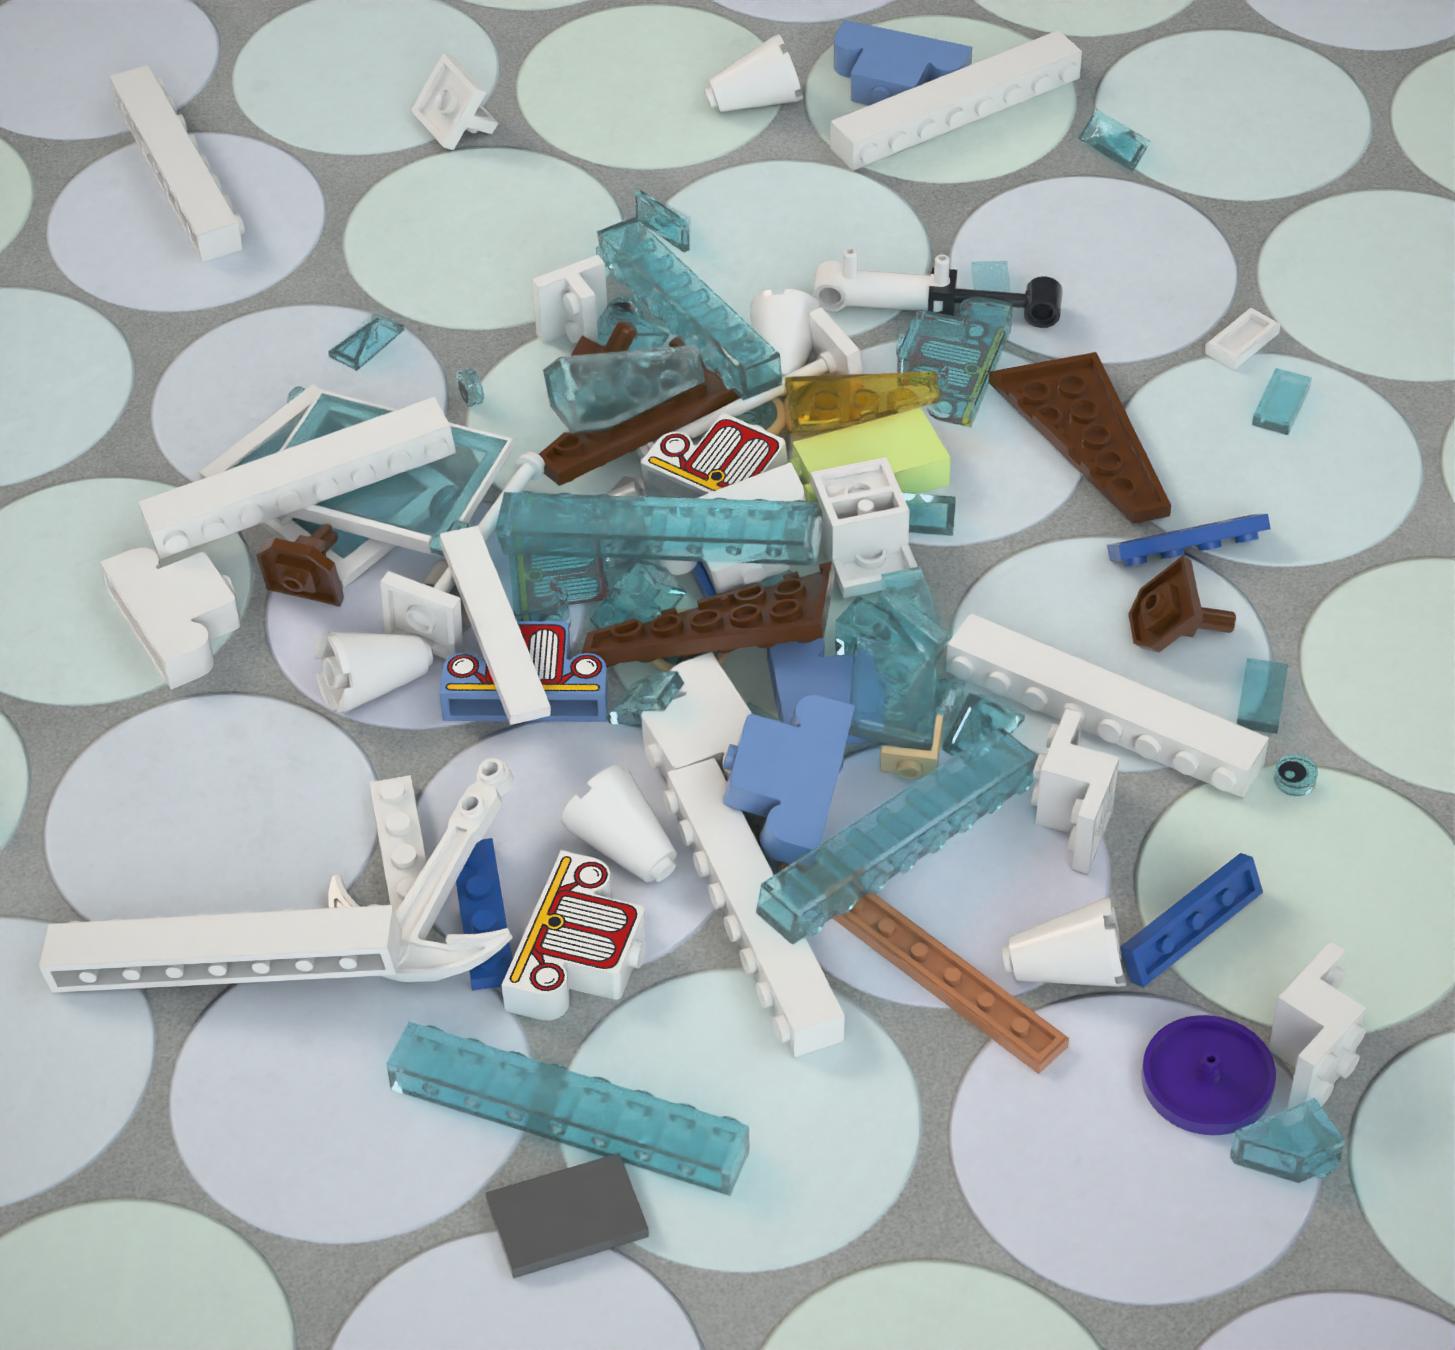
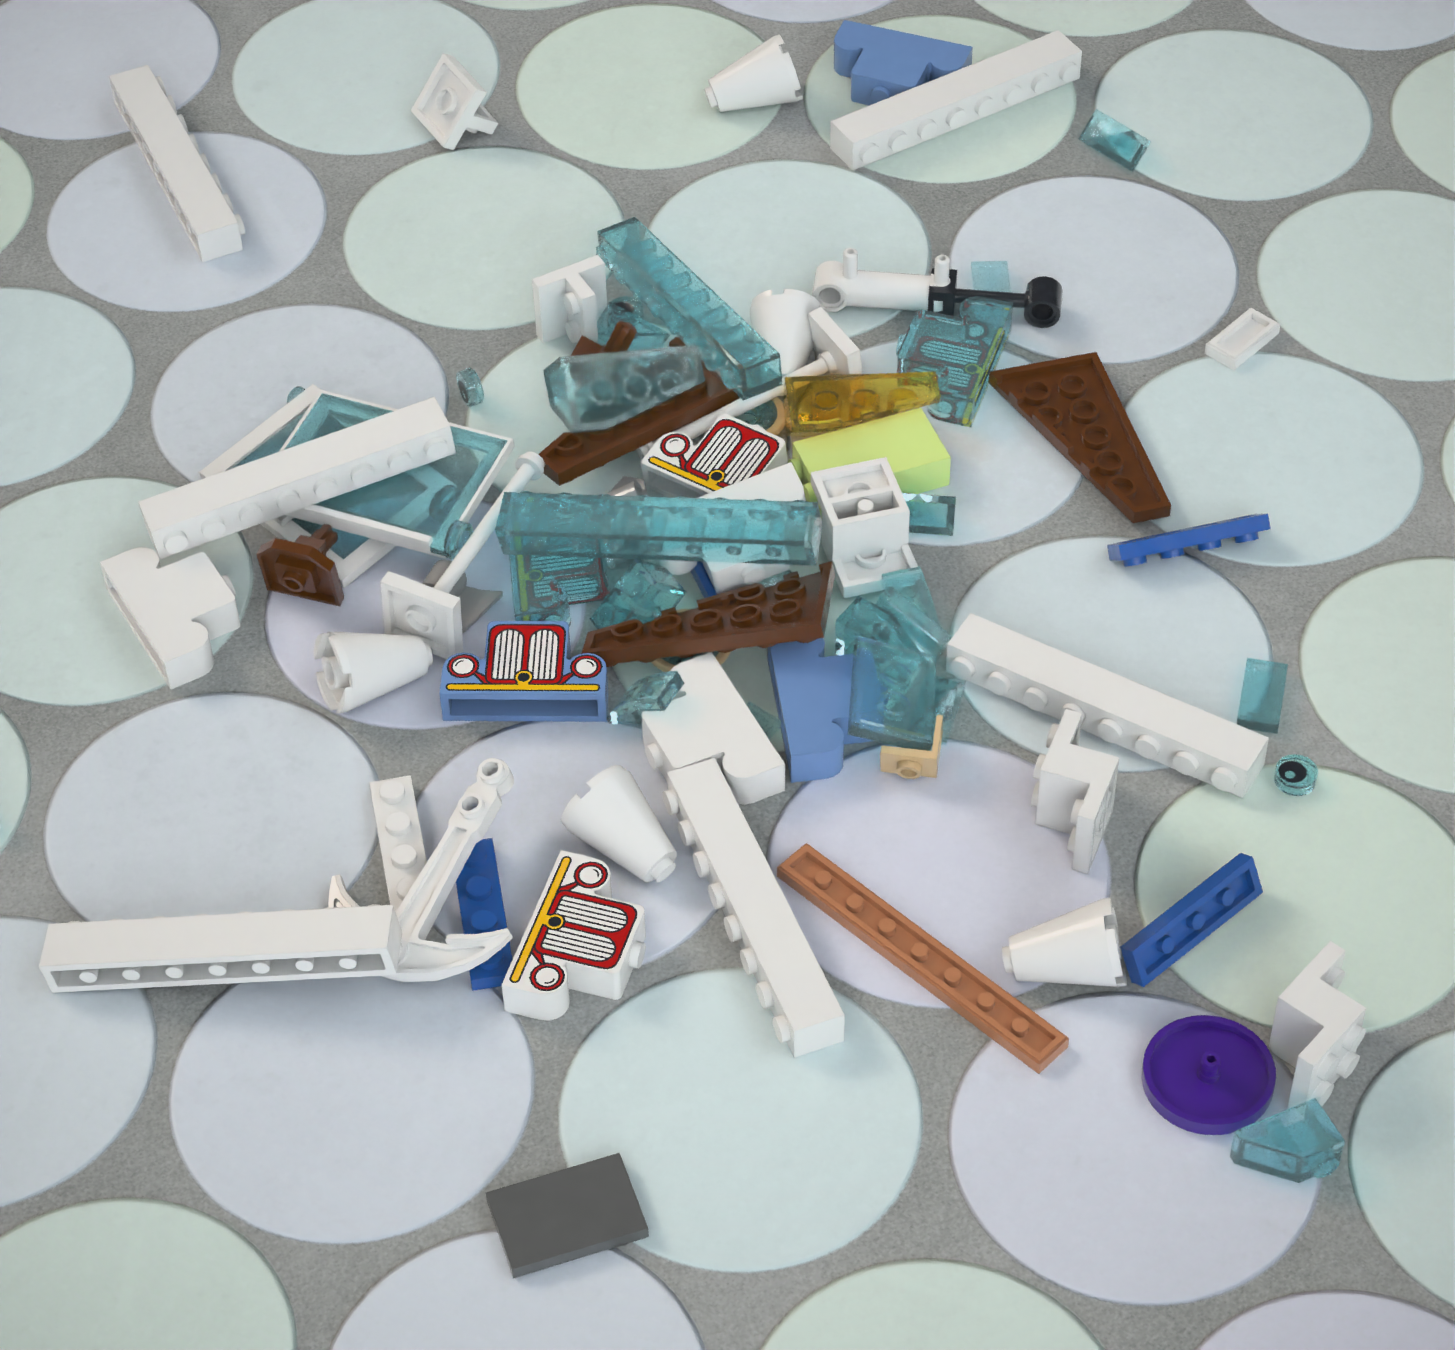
(366, 340): clear light blue slope -> none
(494, 625): white tile -> none
(569, 1107): clear light blue brick -> none
(663, 220): clear light blue slope -> none
(789, 773): medium blue brick -> none
(895, 836): clear light blue brick -> none
(977, 719): clear light blue slope -> none
(1172, 609): reddish brown piece -> none
(1281, 401): clear light blue tile -> none

